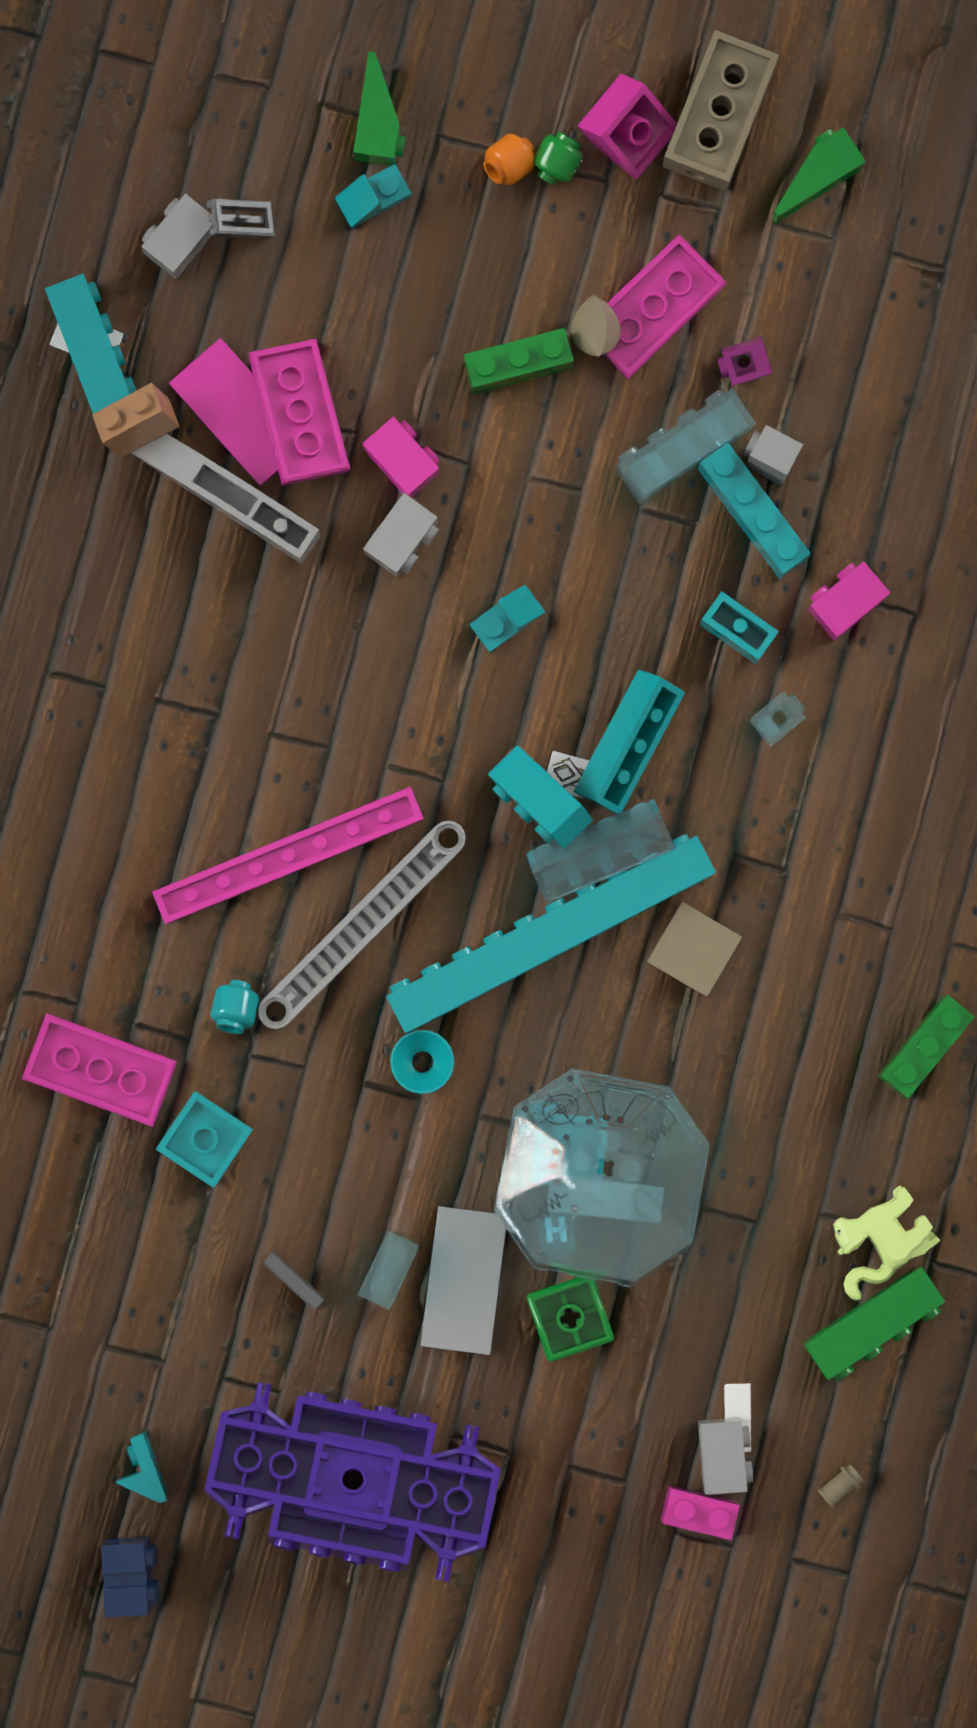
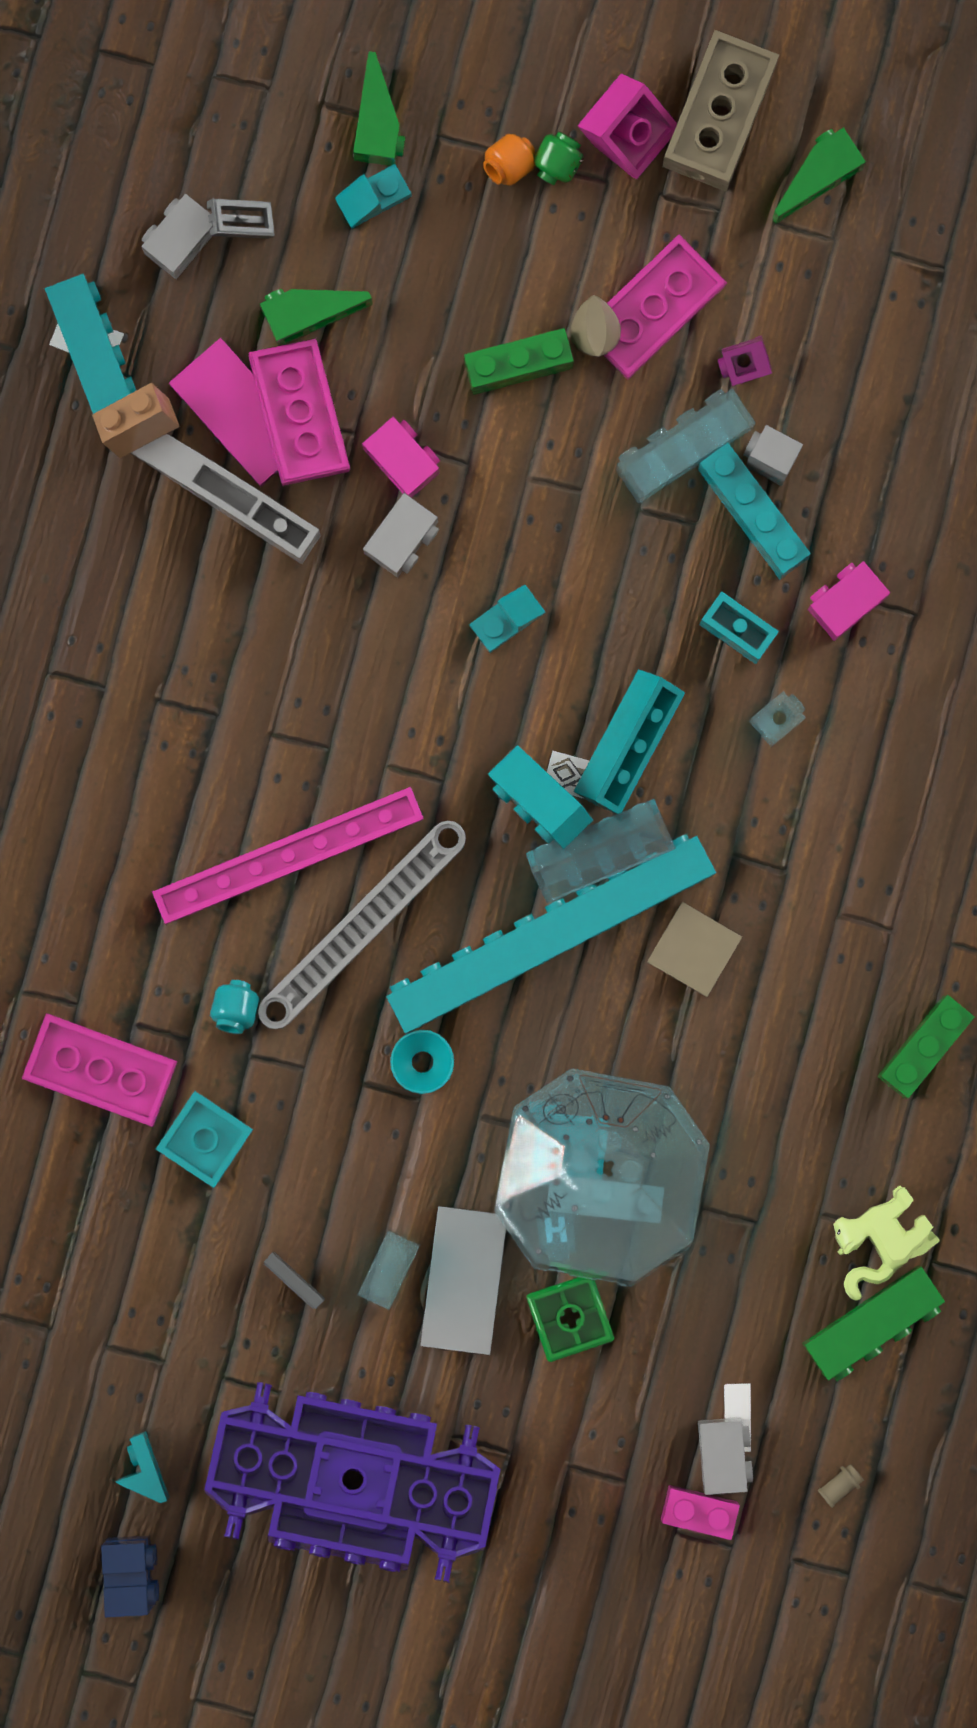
(305, 311): none -> green slope

